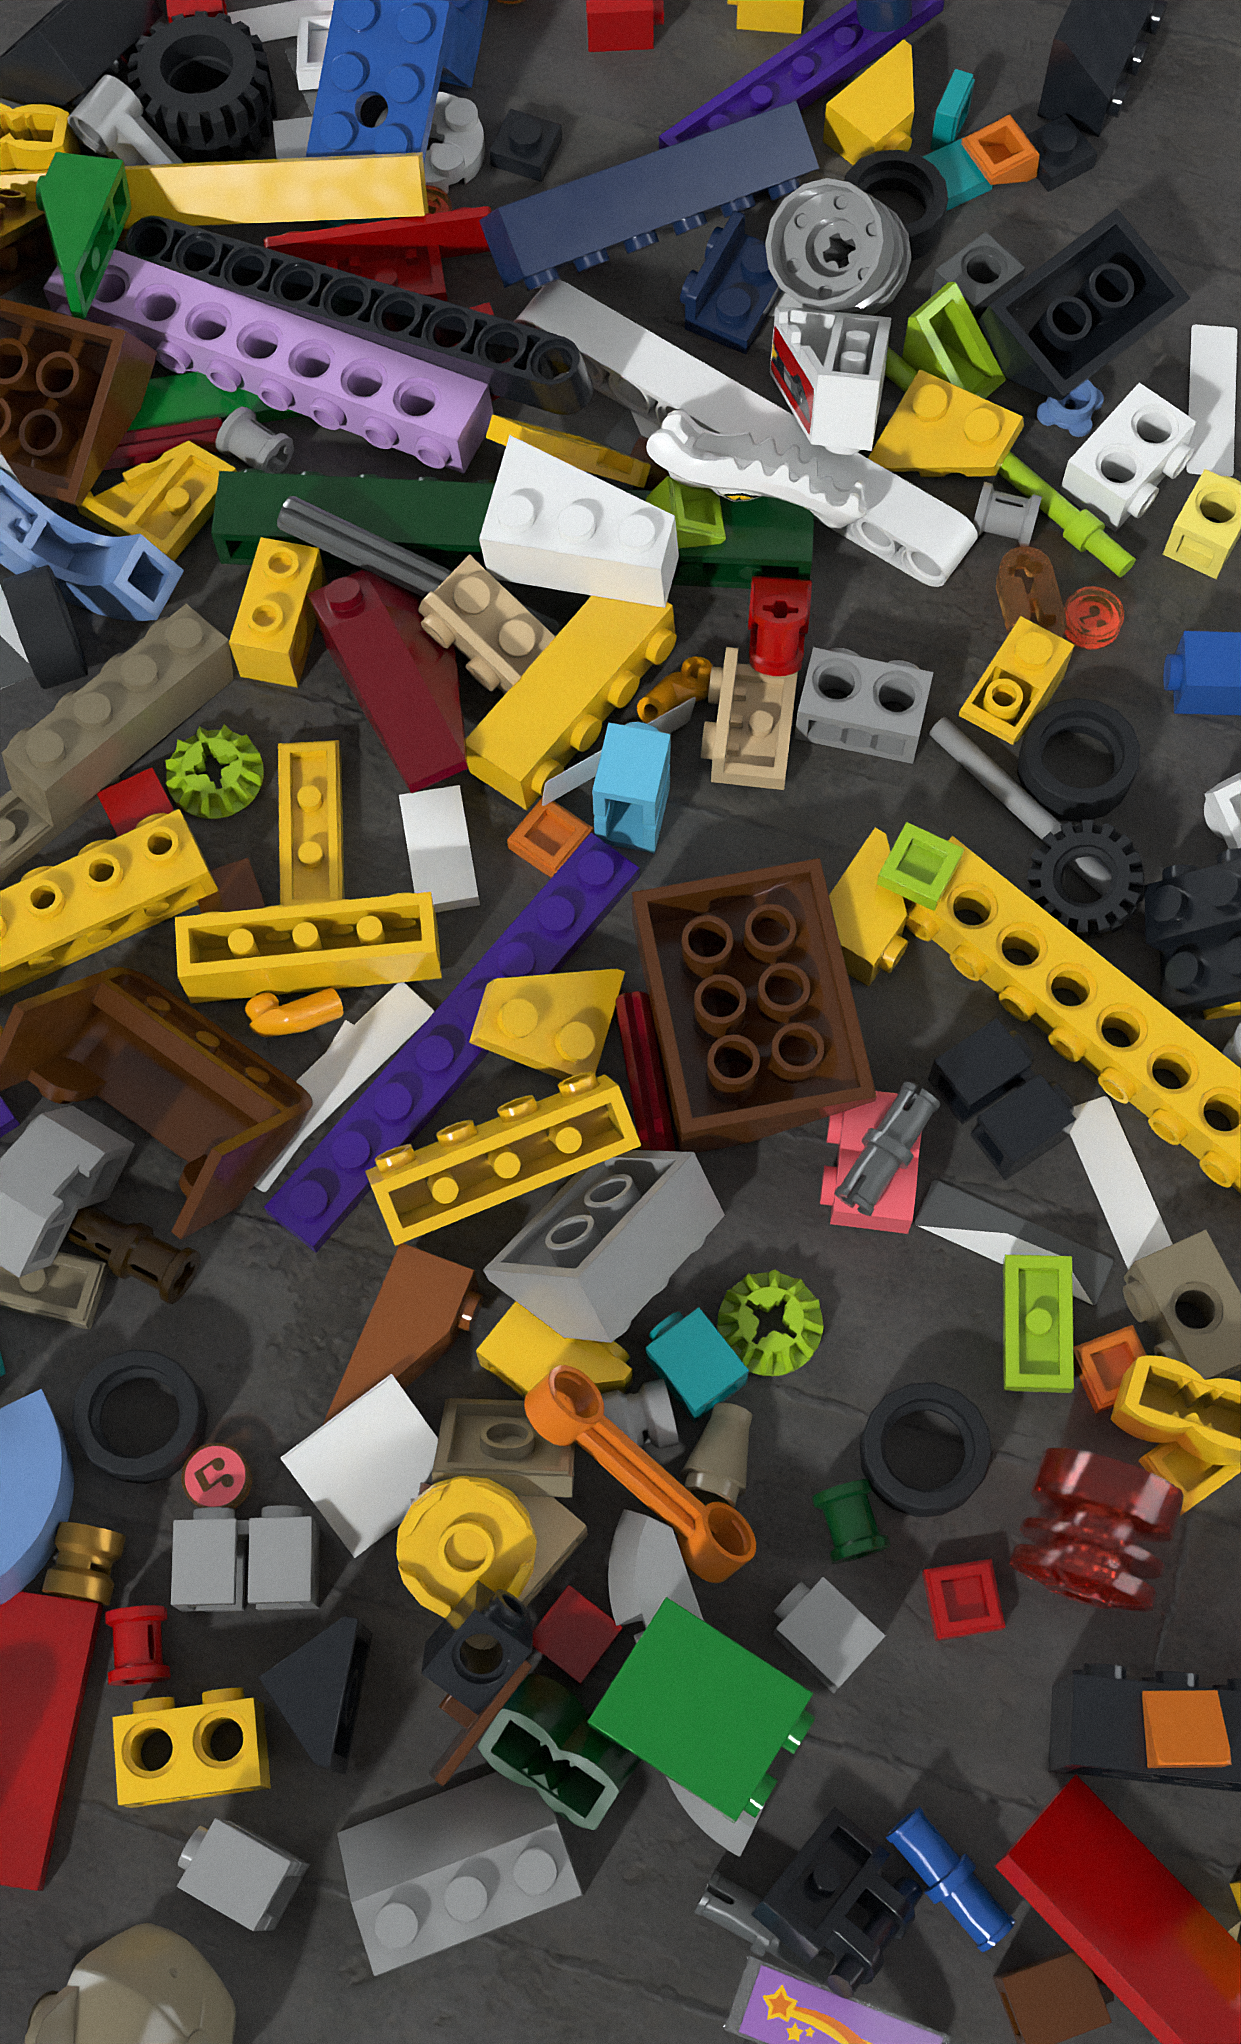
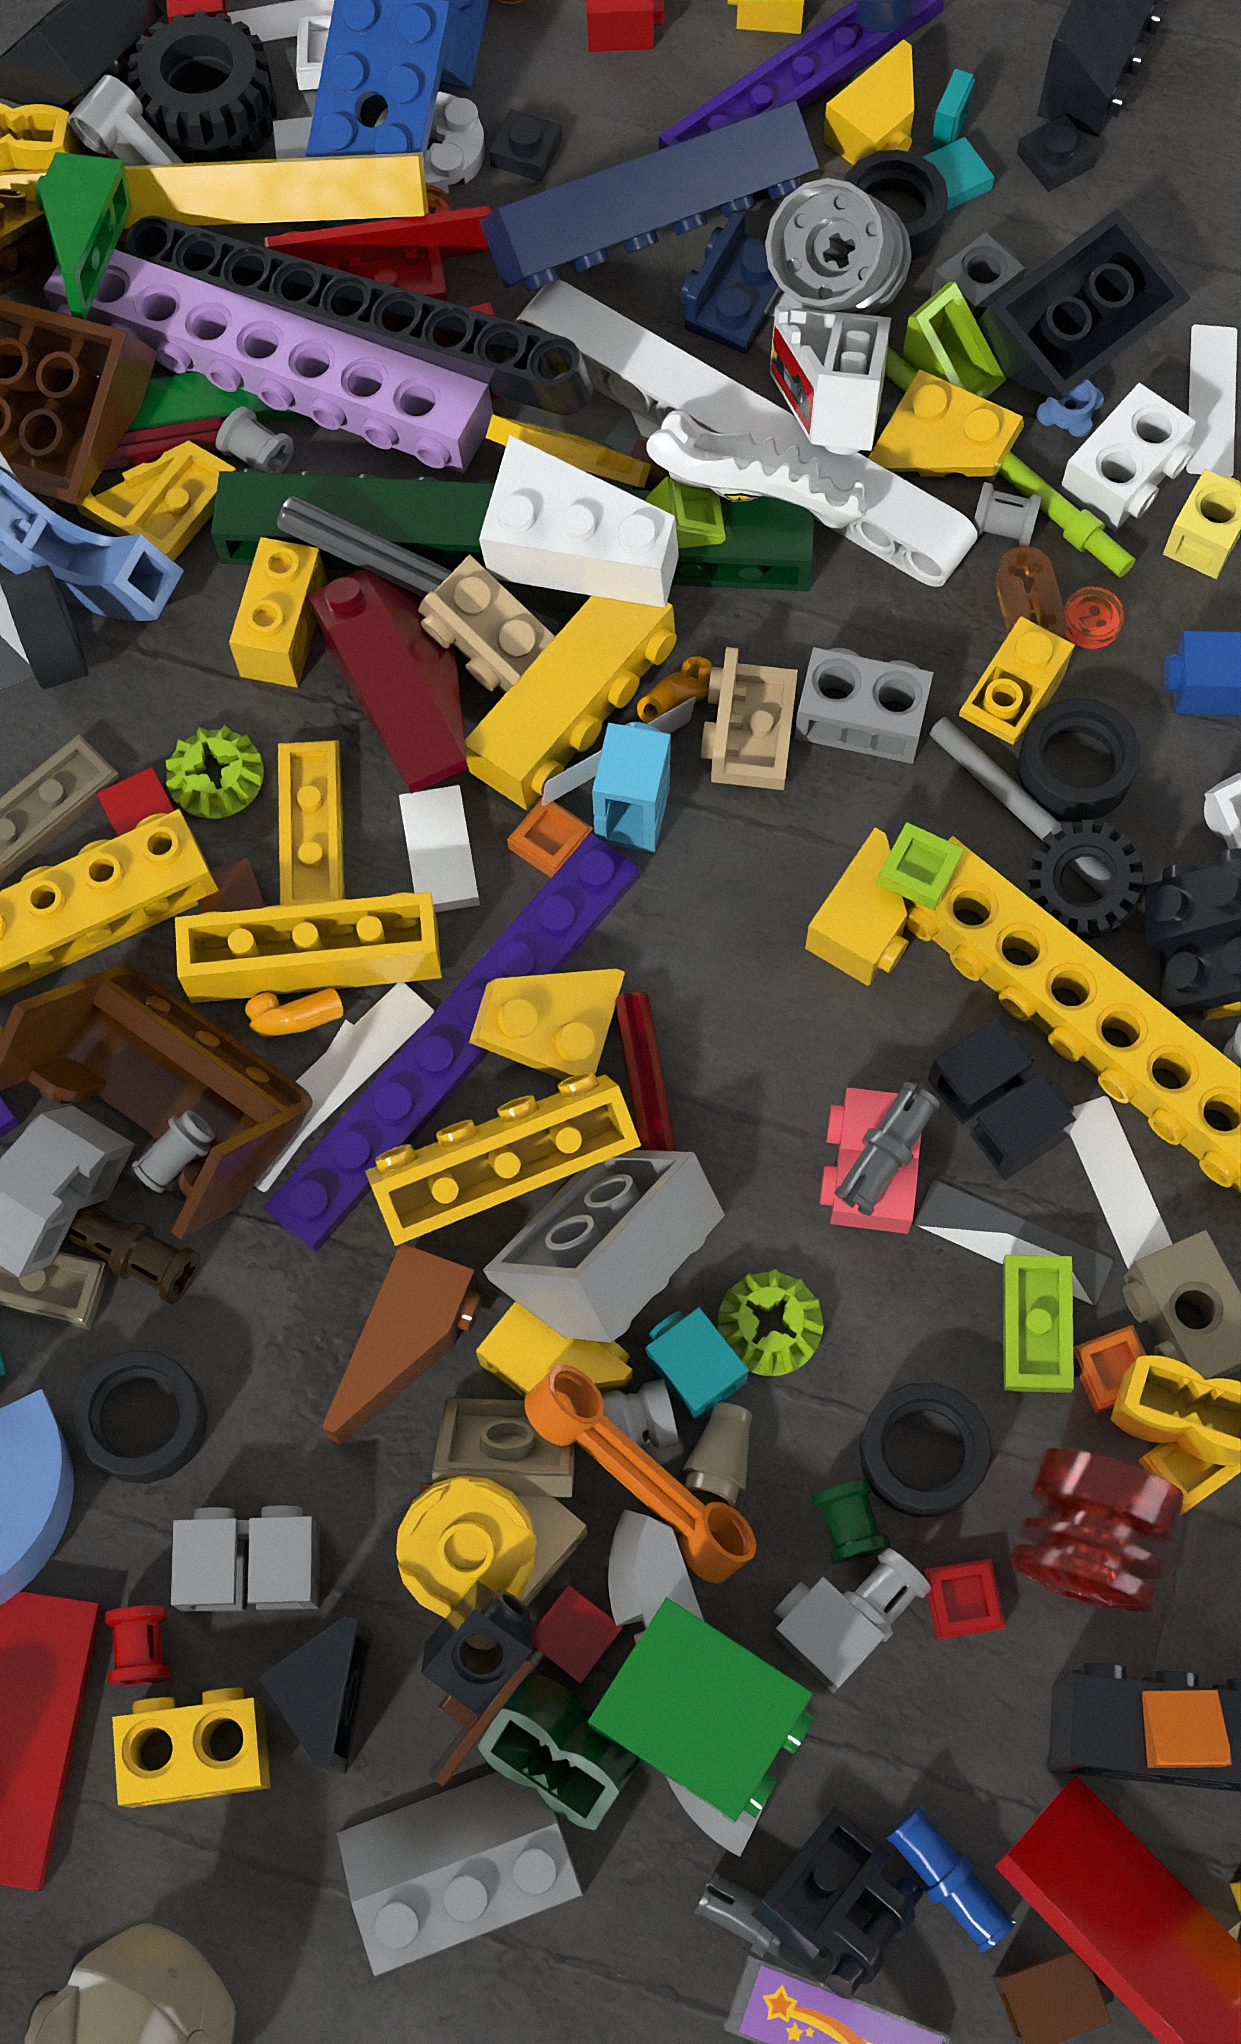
(84, 1563): pearl gold wheel -> none
(118, 715): dark tan brick -> none
(179, 1145): none -> light grey pin
(216, 1476): coral tile -> none
(240, 1874): light grey piece -> none
(366, 1464): white piece -> none
(750, 1004): reddish brown slope -> none
(778, 624): red piece -> none
(888, 1590): none -> light grey bush
(1003, 152): orange slope -> none

